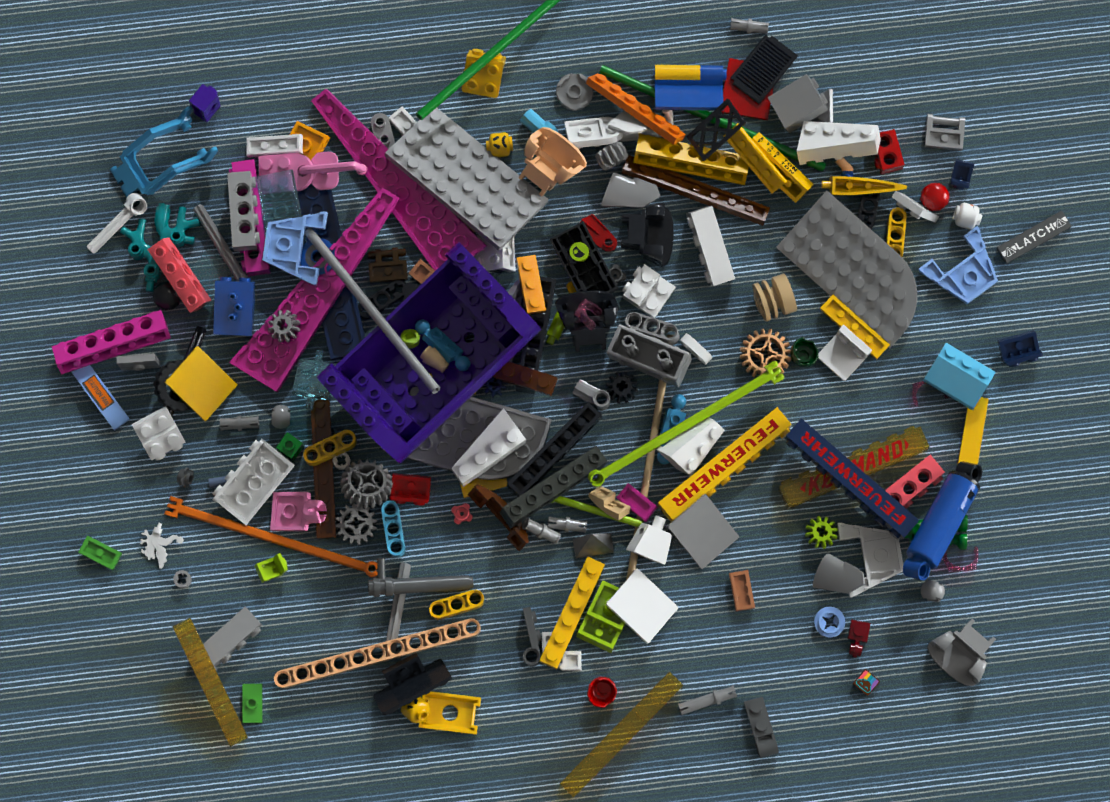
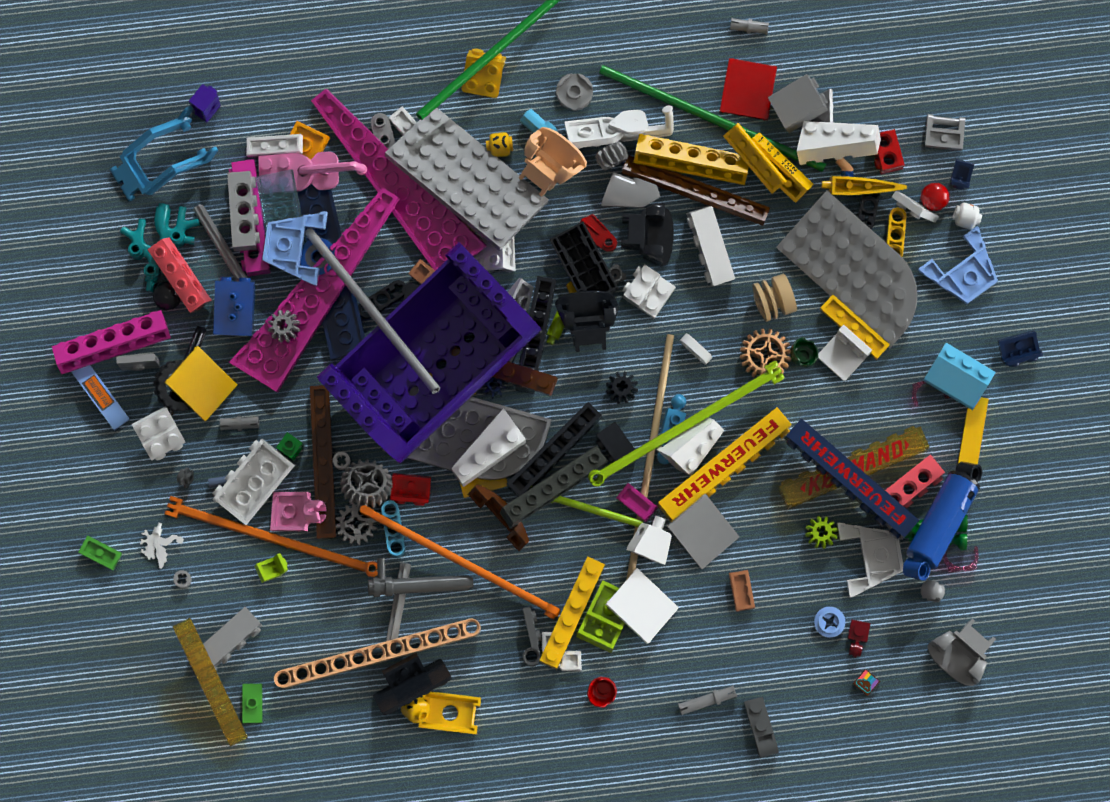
(118, 221): white axle -> none
(281, 416): light grey piece -> none
(306, 381): clear light blue plate -> none
(319, 447): yellow beam -> none
(389, 270): dark brown plate -> none
(410, 338): lime tile -> none
(434, 359): tan cone -> none
(443, 344): dark azure plate -> none
(449, 611): yellow beam -> none
(462, 508): coral plate -> none
(530, 284): light orange plate -> none
(541, 530): light grey pin -> none
(550, 610): none -> orange hinge
(567, 524): light grey pin -> none
(579, 252): lime tile -> none
(582, 315): clear pink cap -> none
(590, 394): light grey piece -> none
(593, 545): flat silver slope -> none
(606, 502): tan slope -> none
(614, 442): none -> black brick
(621, 735): clear yellow brick -> none
(636, 109): orange plate -> none
(649, 355): light grey piece -> none
(661, 331): light grey beam -> none
(689, 87): blue door -> none
(703, 127): black window -> none
(763, 68): black window -> none
(837, 575): light grey panel -> none
(1034, 237): dark grey tile -> none

